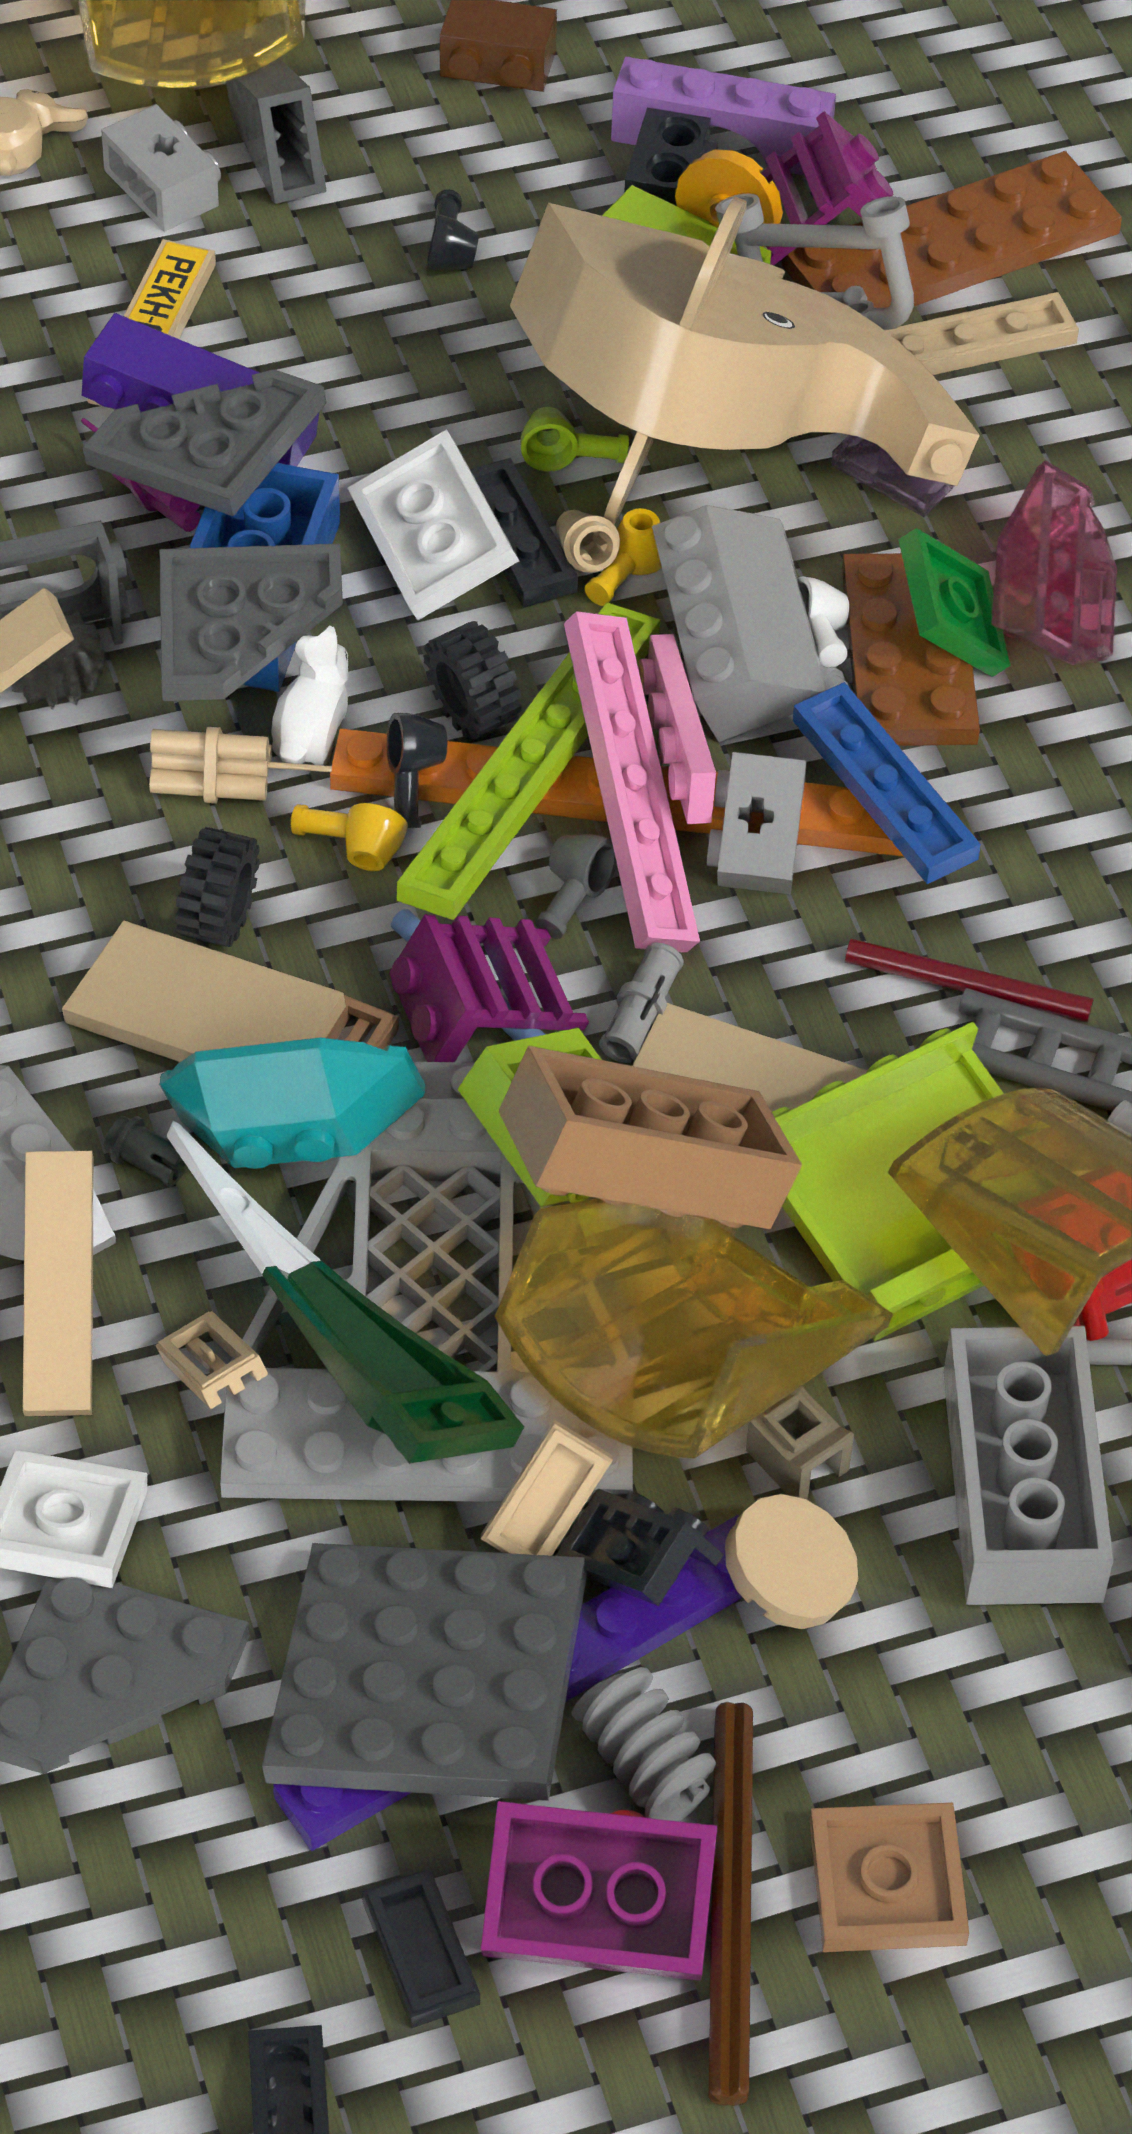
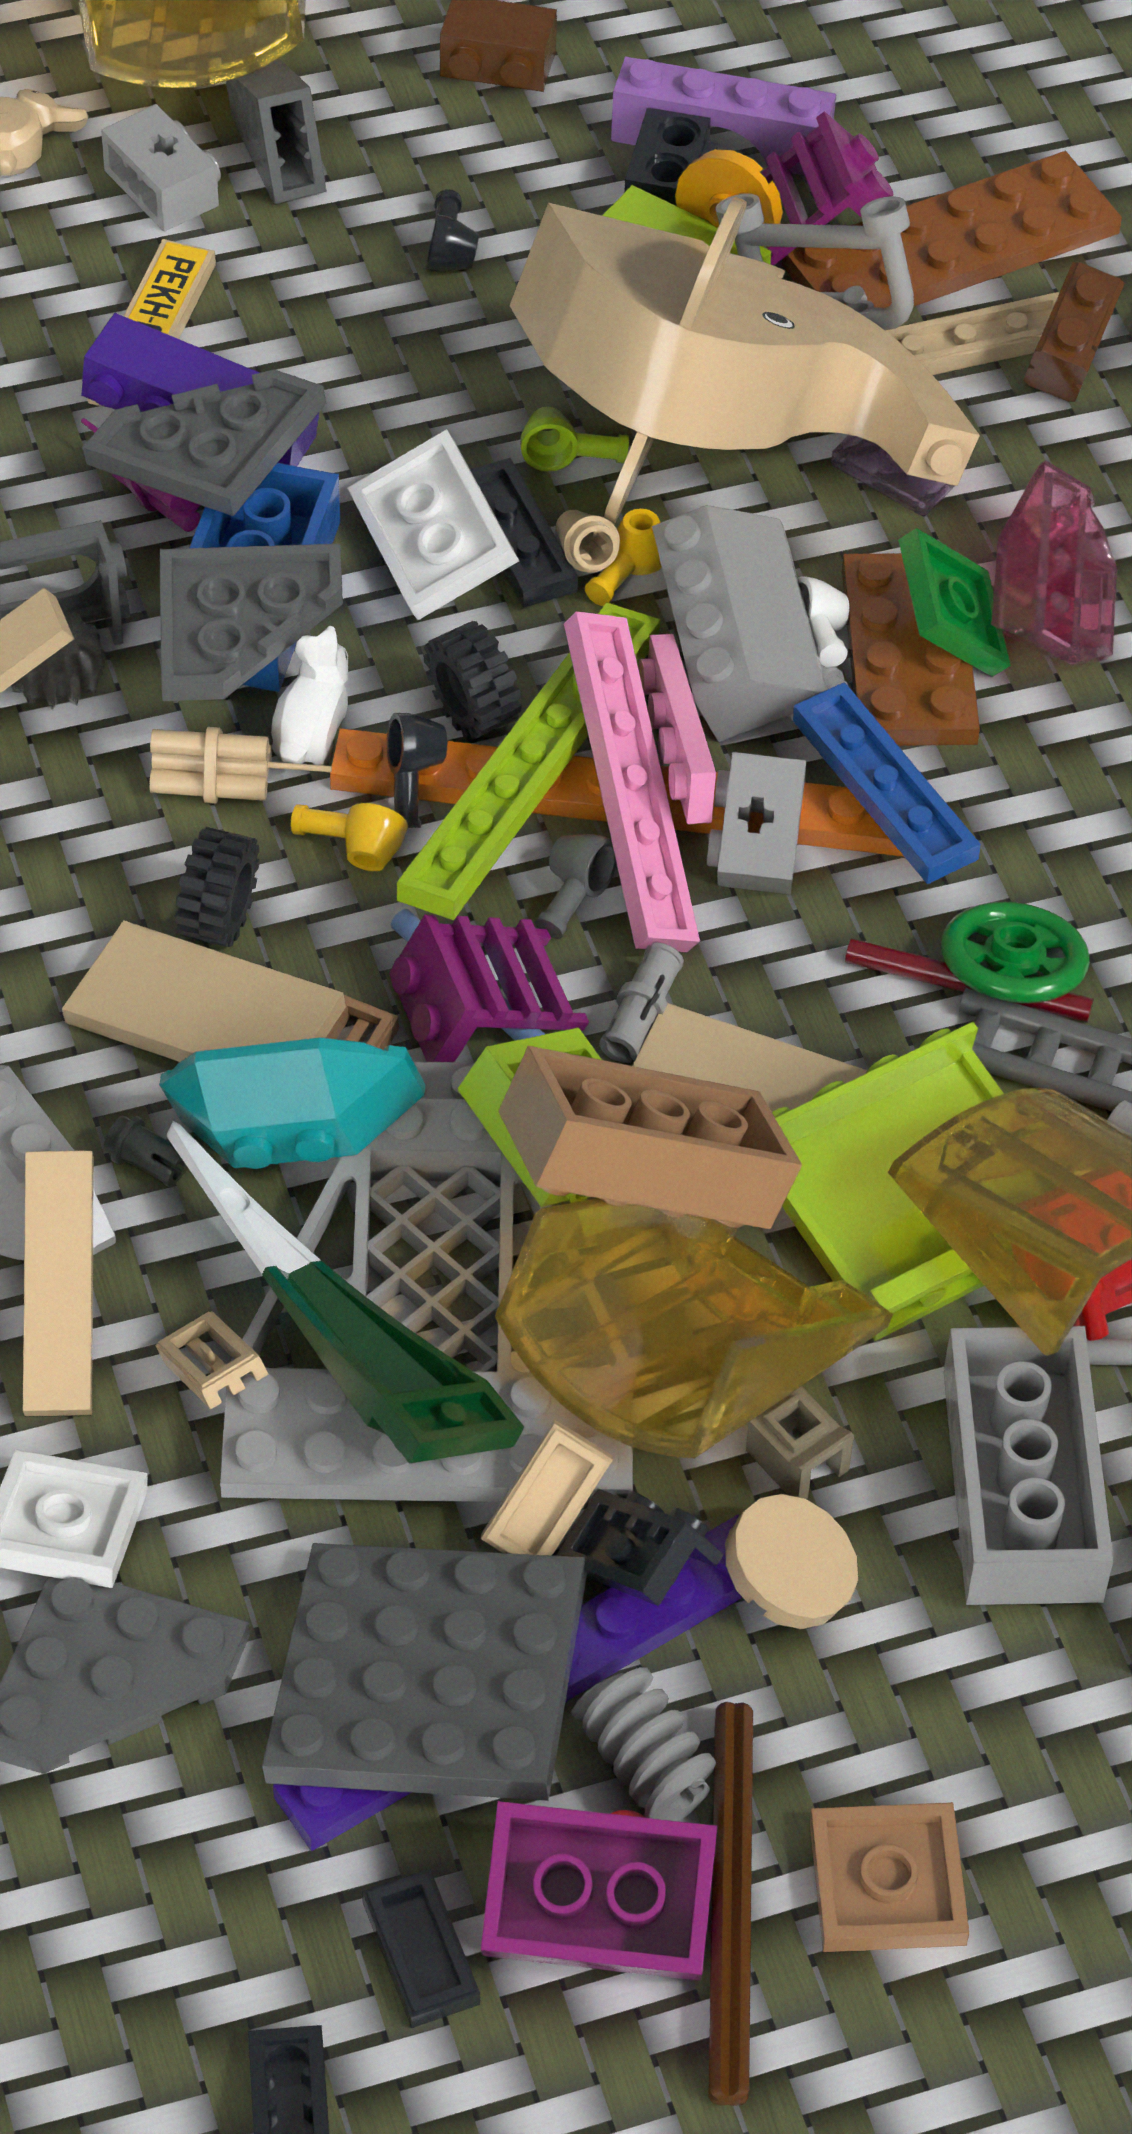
(1015, 949): none -> green plate
(1073, 331): none -> reddish brown brick

